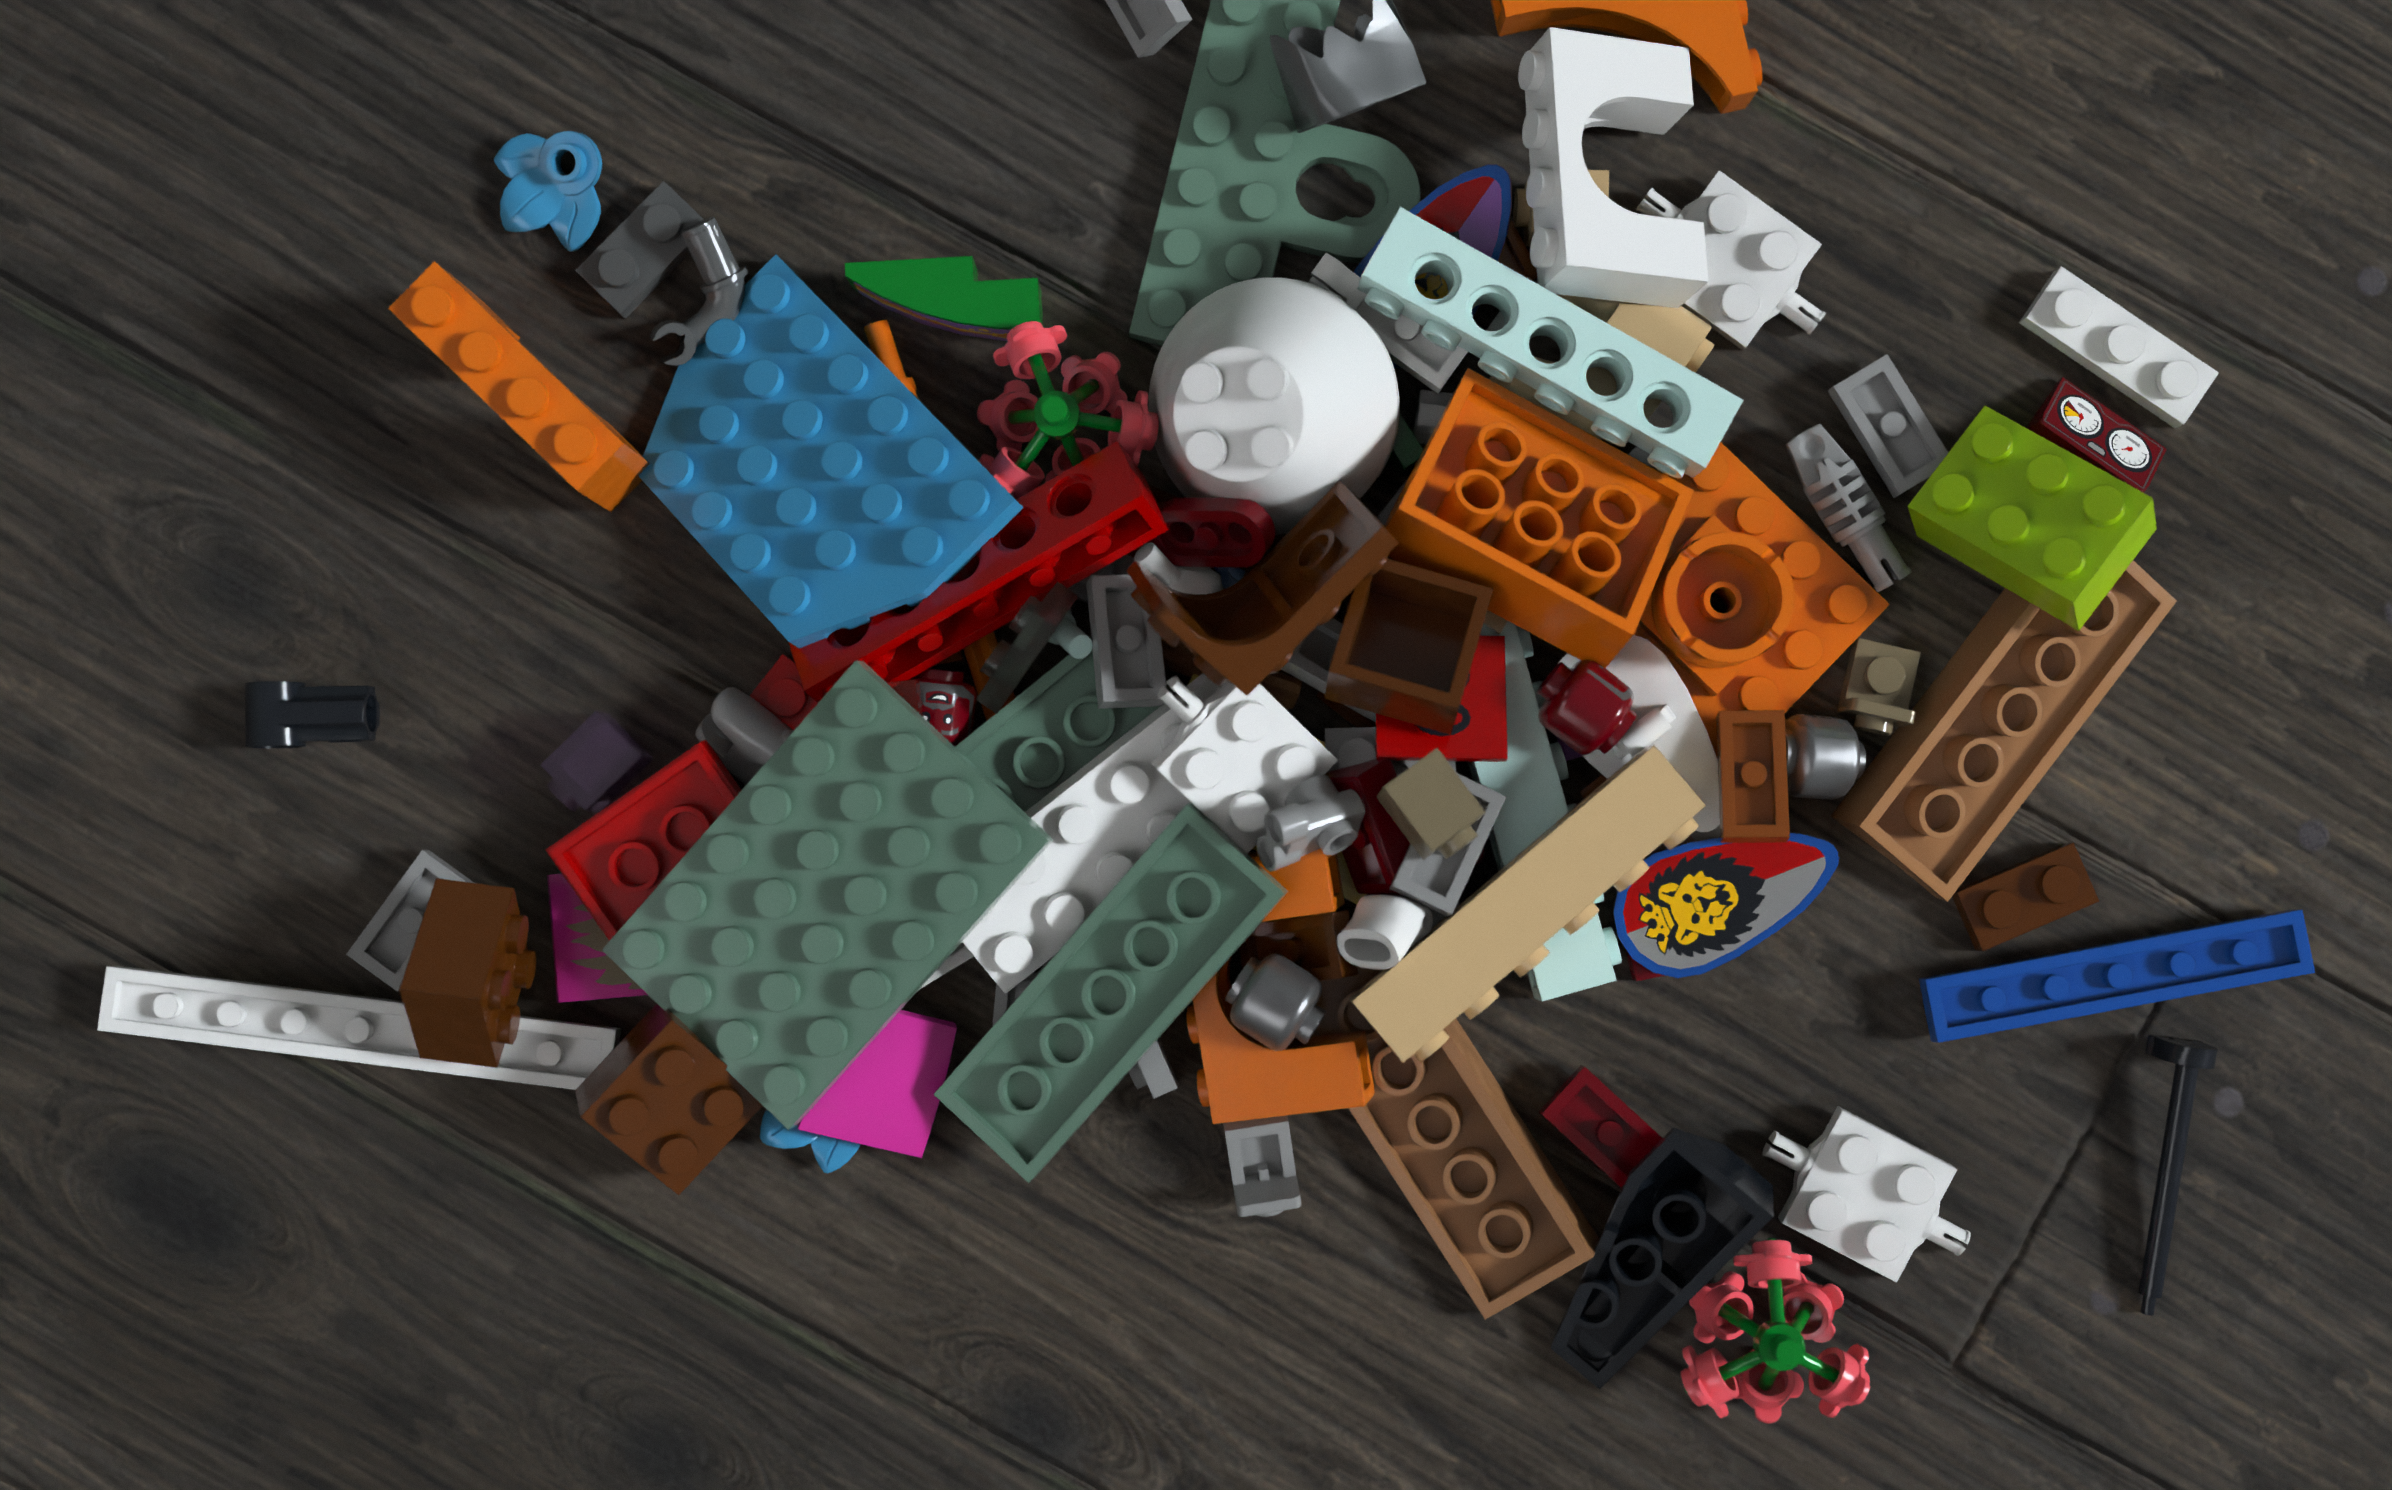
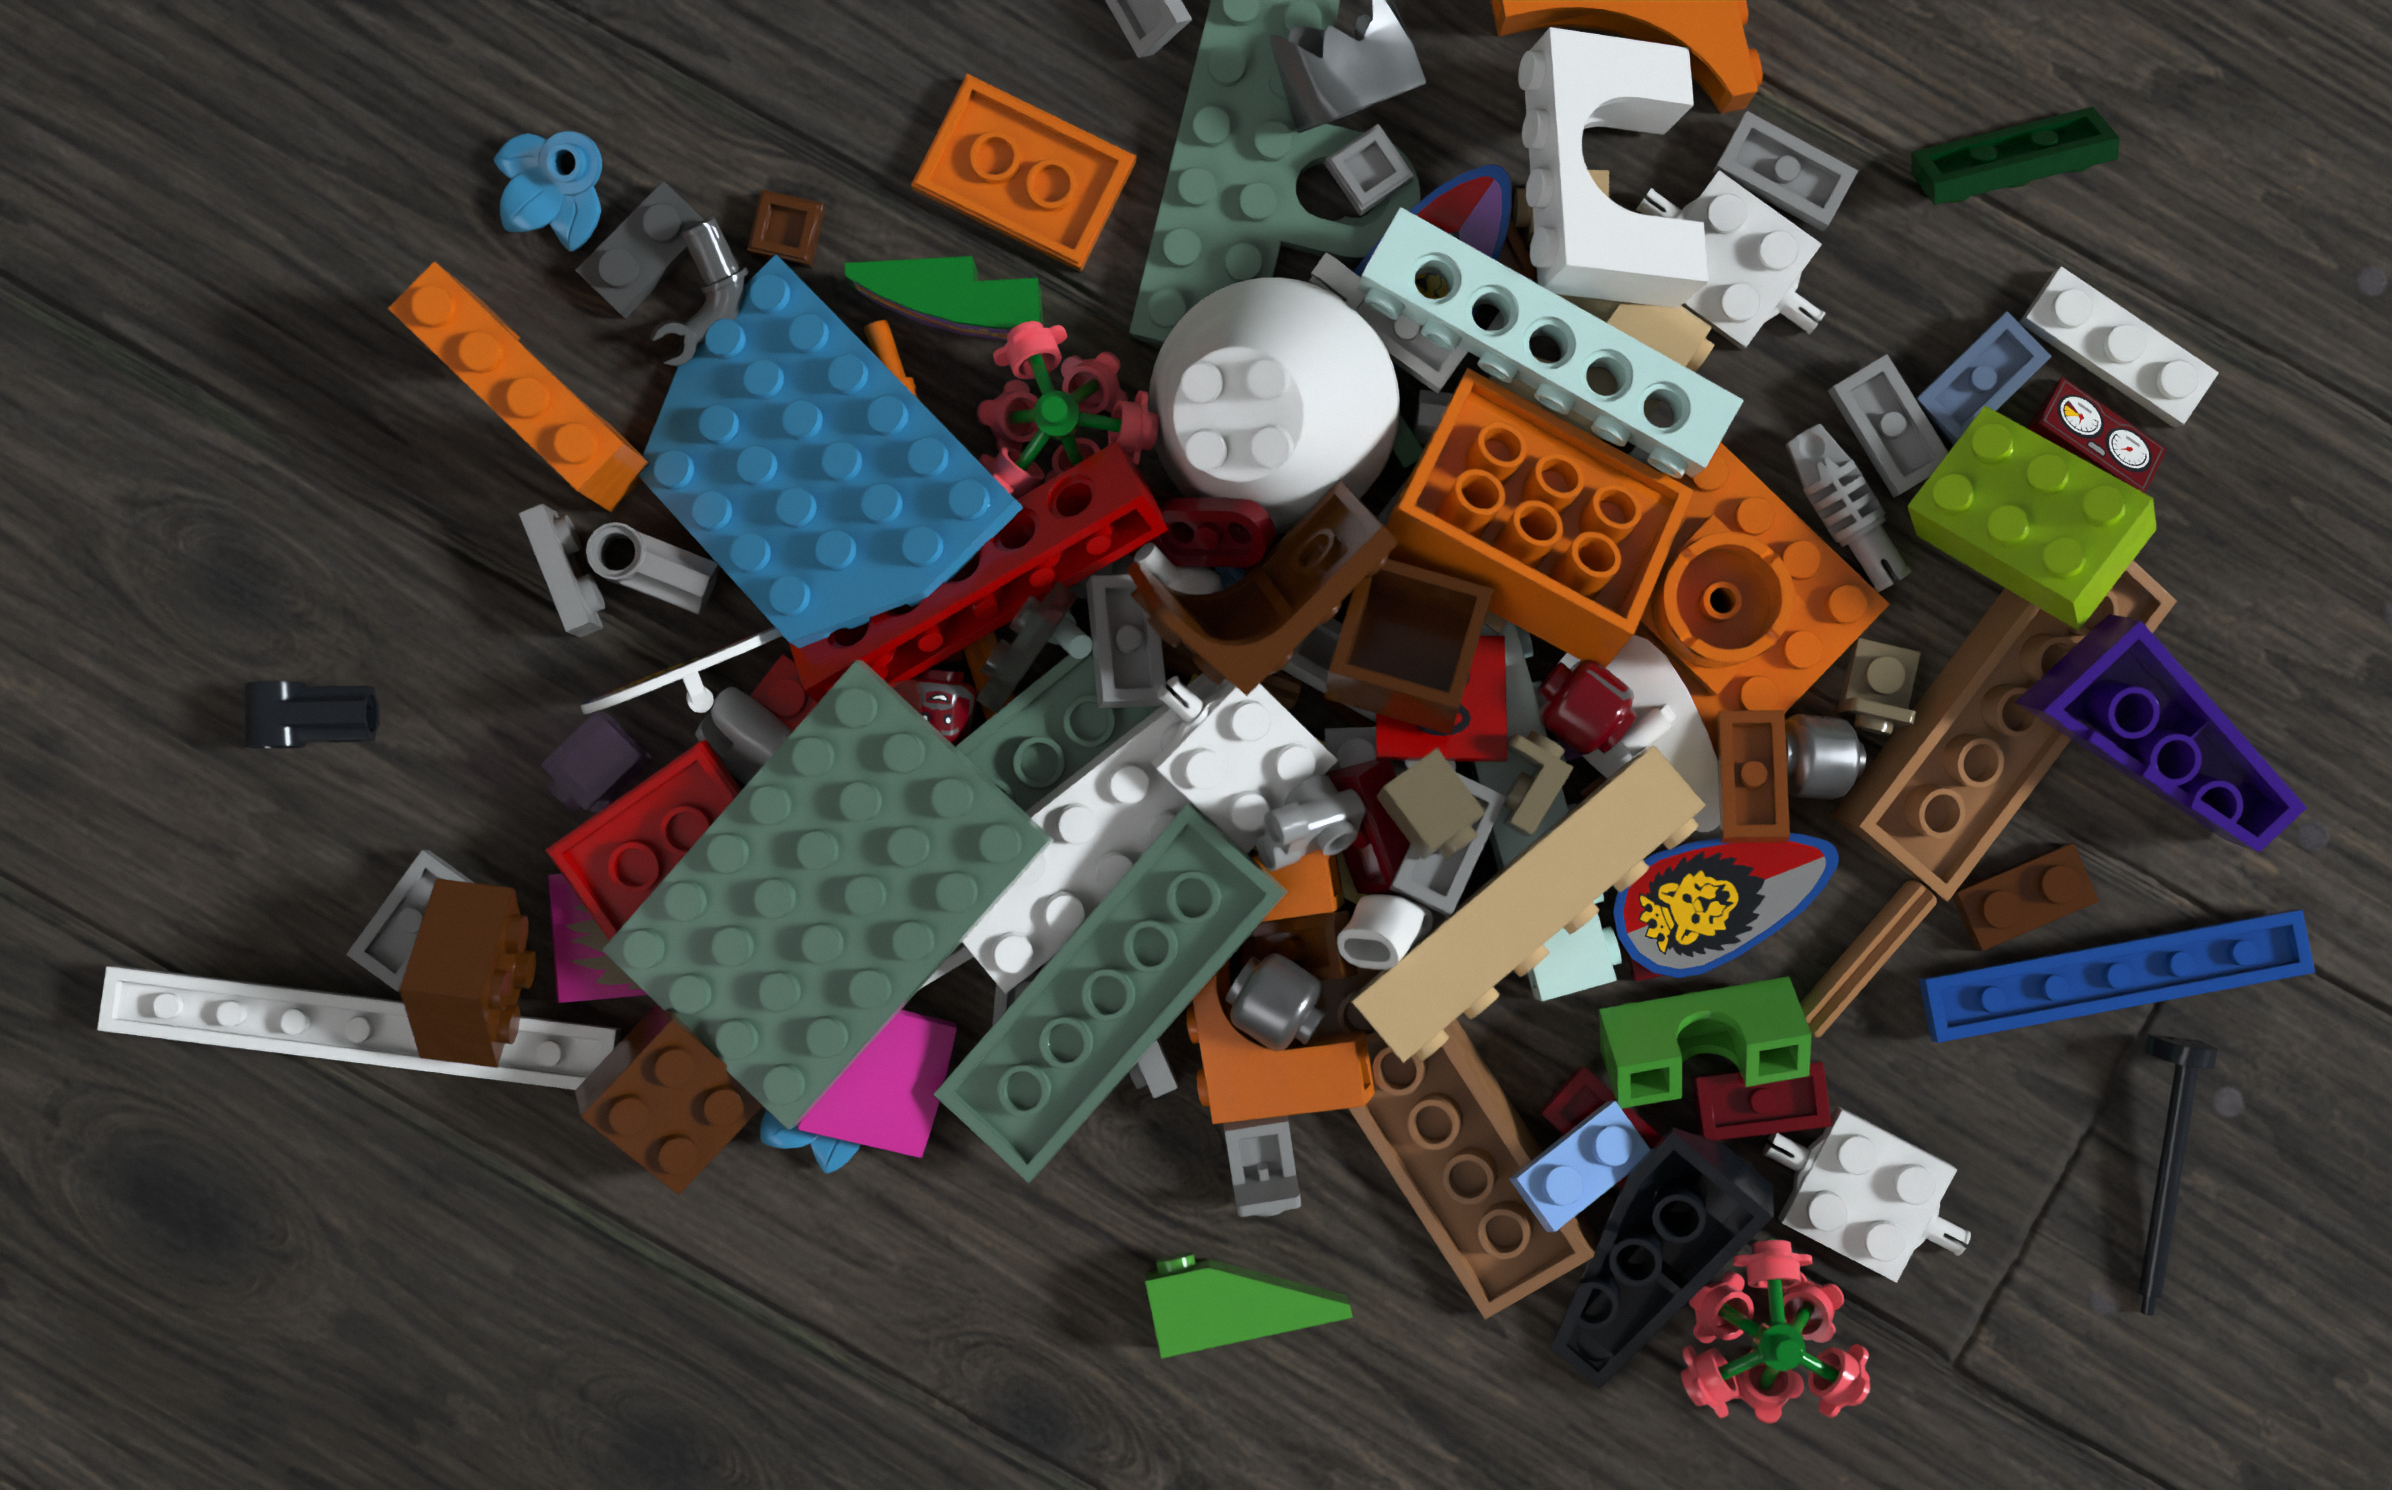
(554, 546): none -> light grey plate
(657, 568): none -> light grey piece
(698, 696): none -> white shield
(786, 228): none -> reddish brown tile
(1023, 172): none -> orange tile
(1223, 1304): none -> bright green slope
(1369, 169): none -> light grey tile
(1533, 795): none -> dark tan bracket
(1580, 1166): none -> light blue plate
(1734, 1111): none -> dark red plate
(1749, 1023): none -> bright green arch
(1785, 171): none -> light grey plate
(1866, 955): none -> medium nougat axle
(1982, 377): none -> sand blue plate
(2014, 156): none -> dark green plate
(2156, 725): none -> dark purple wedge

